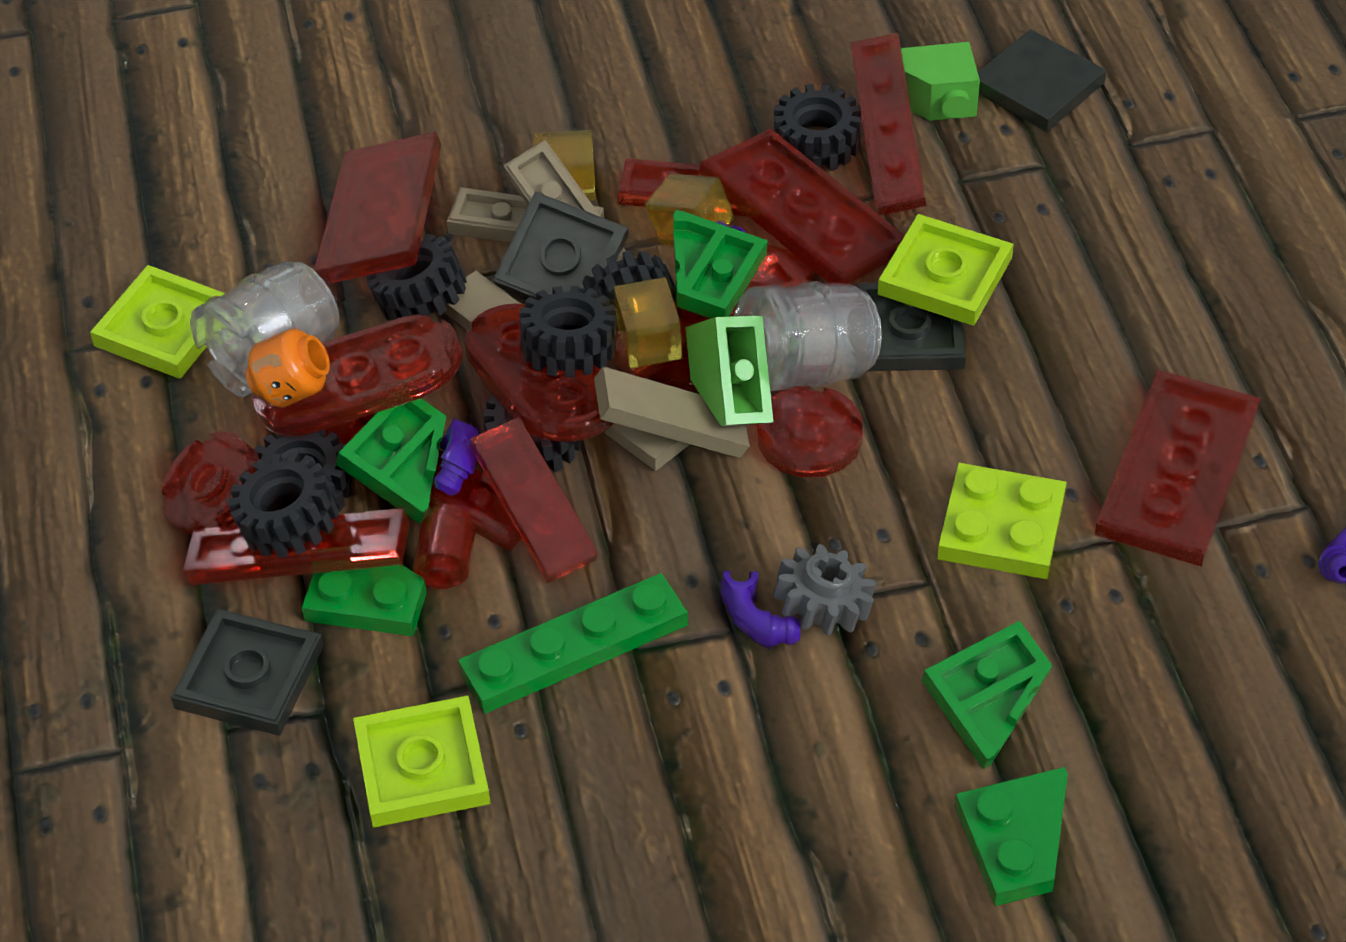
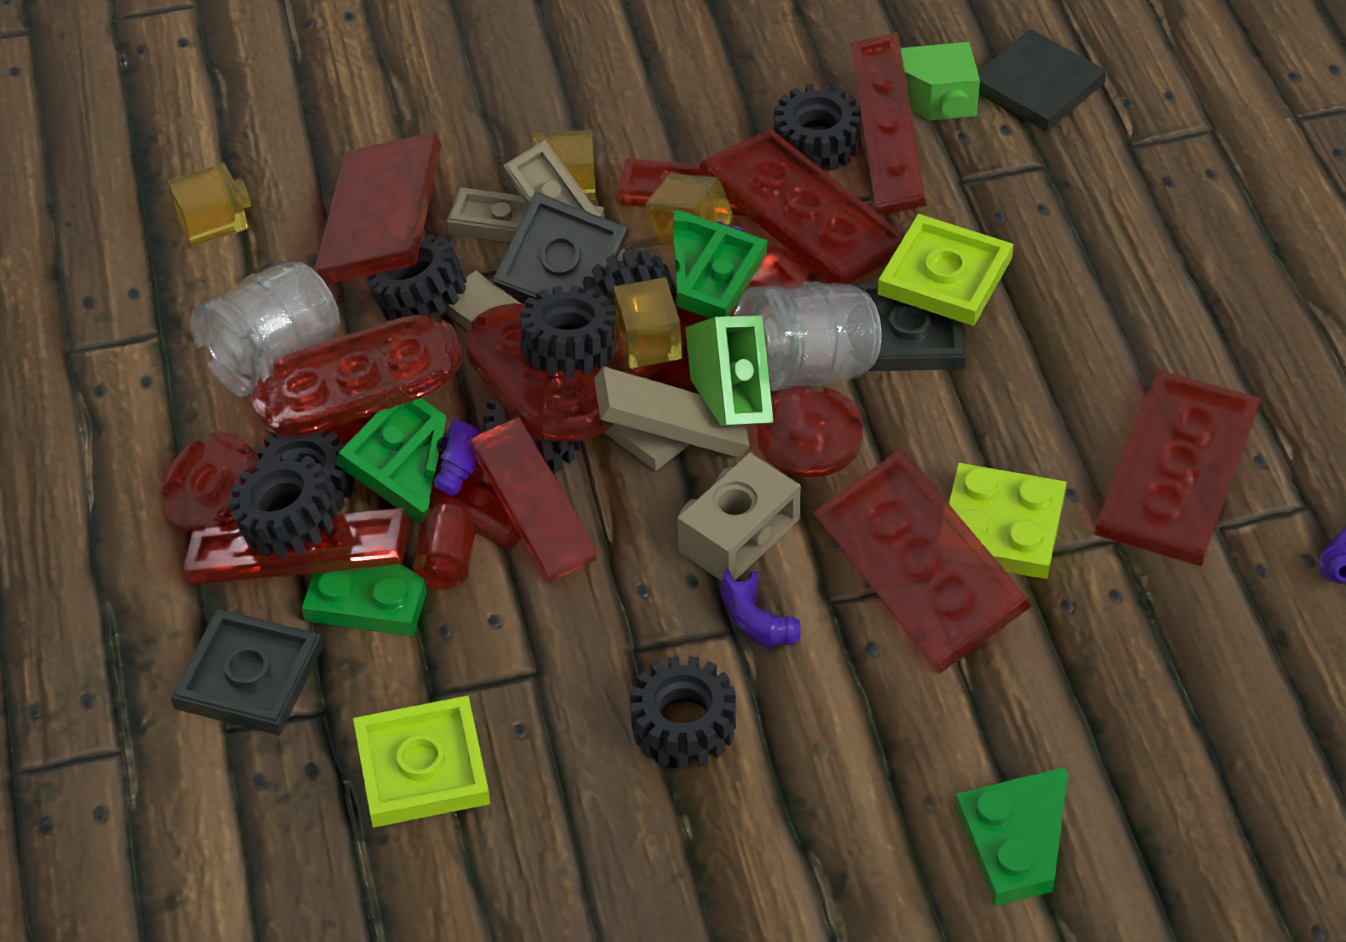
(154, 322): lime plate -> none
(209, 204): none -> clear yellow brick
(287, 367): orange head -> none
(572, 643): green plate -> none
(682, 684): none -> black tyre
(738, 517): none -> dark tan brick
(824, 589): dark grey gear -> none
(922, 560): none -> clear red tile
(989, 688): green wing -> none

